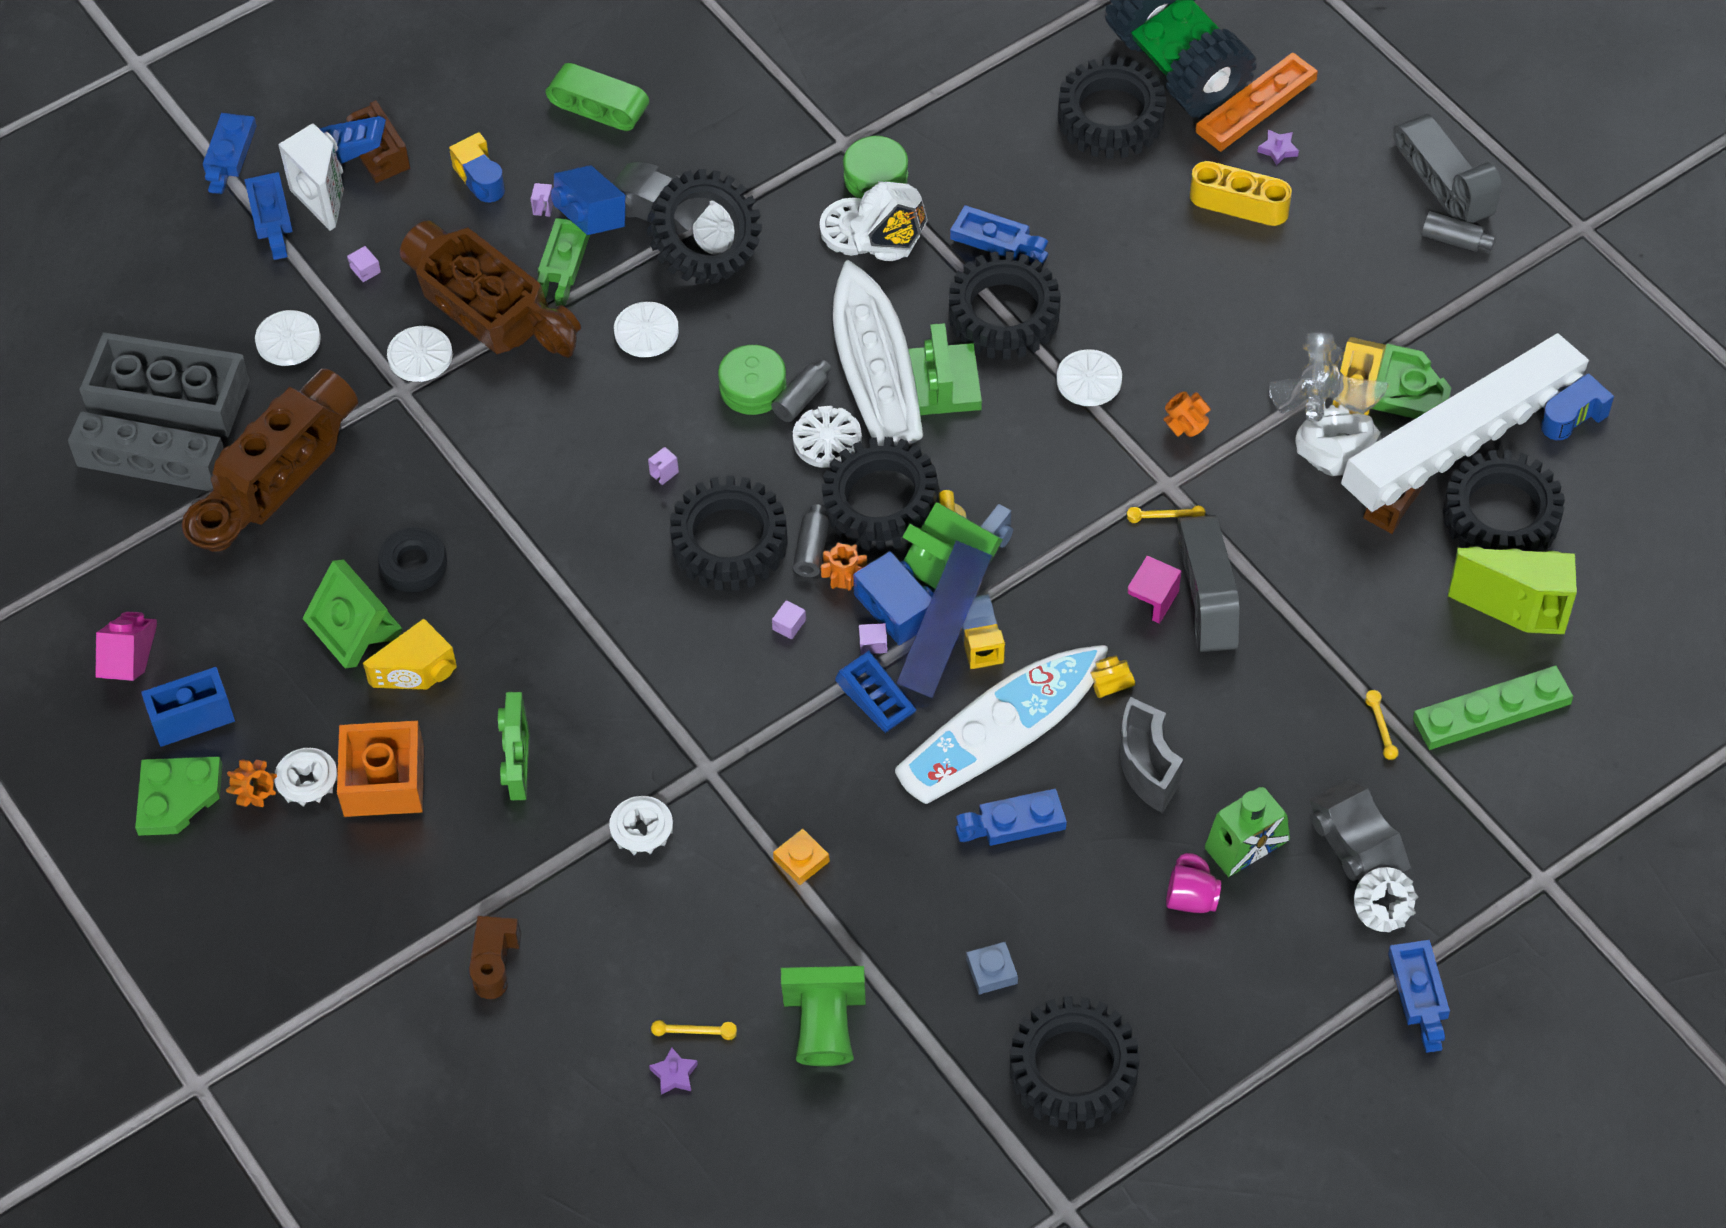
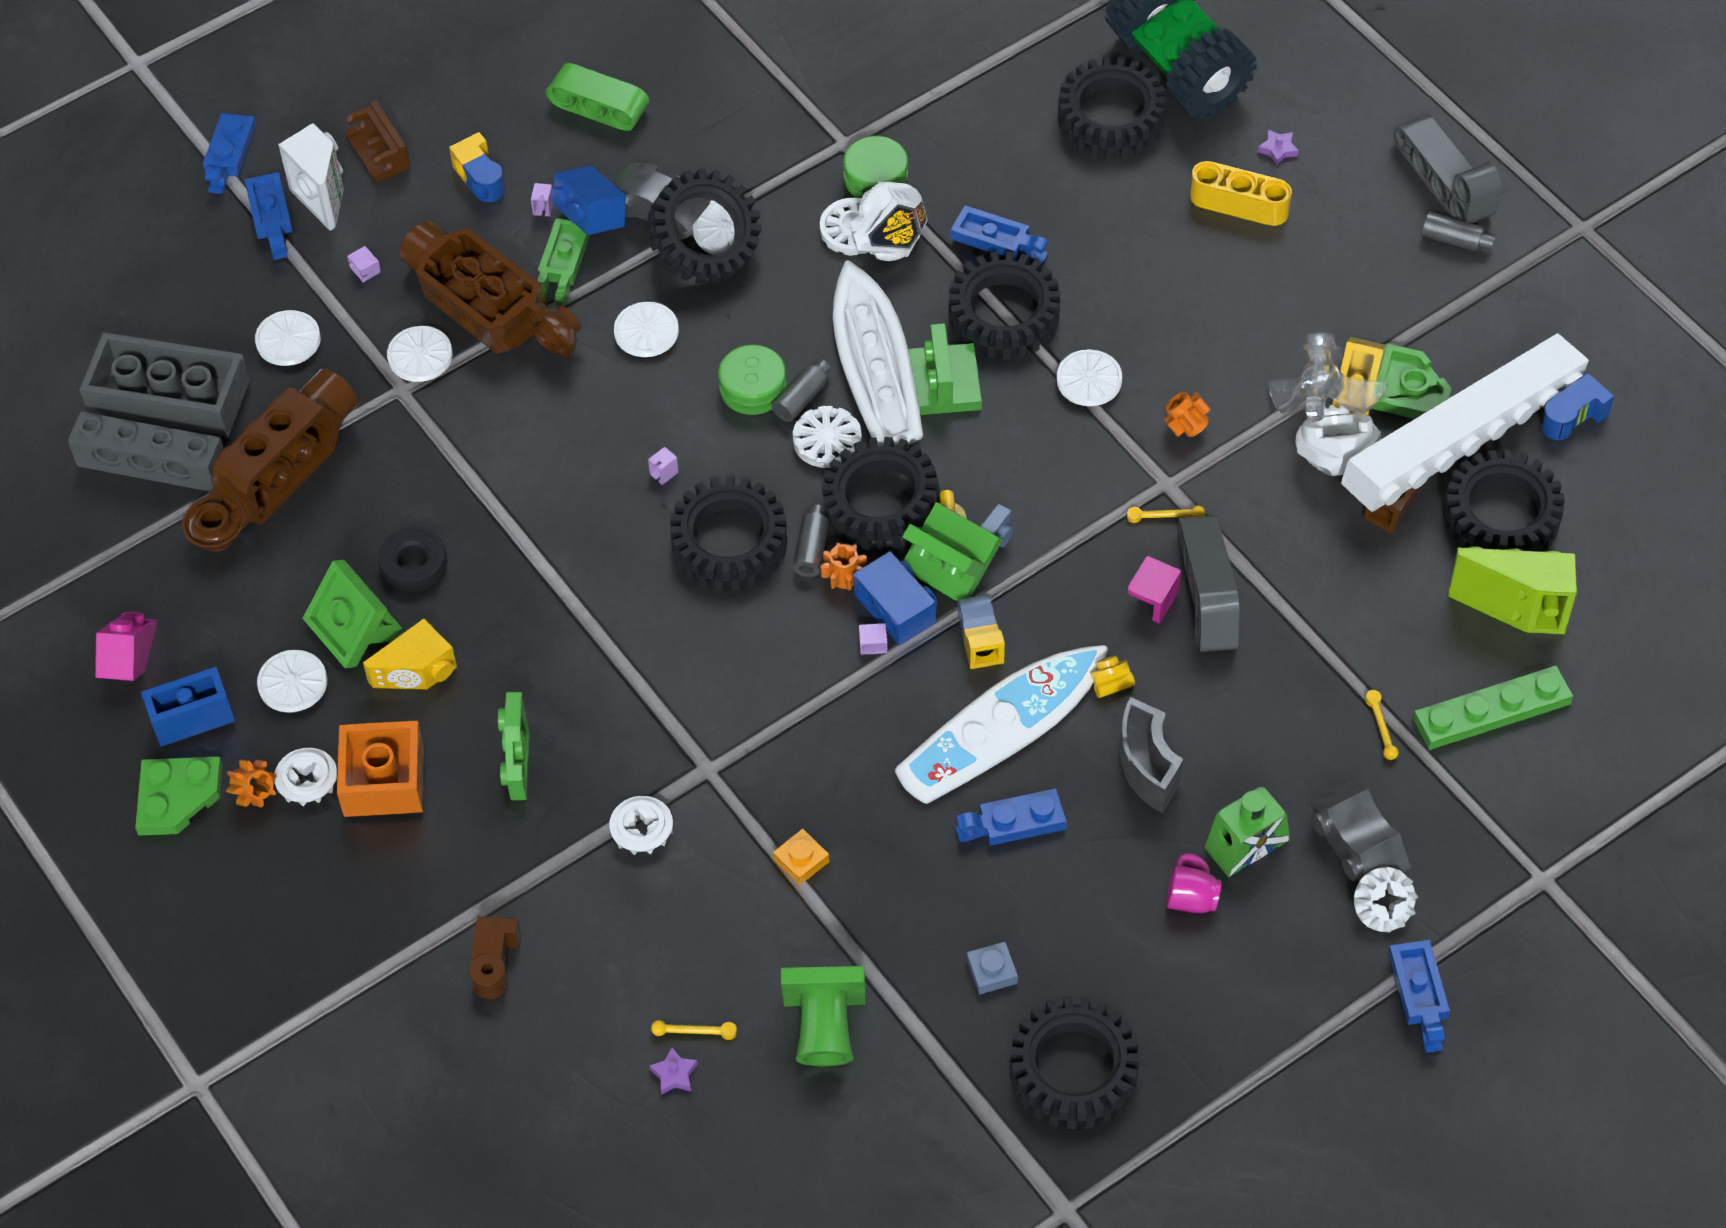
(292, 681): none -> white wheel
(351, 135): blue slope -> none
(788, 619): lavender piece -> none
(877, 675): blue slope -> none
(944, 619): clear blue plate -> none
(1256, 101): orange plate -> none

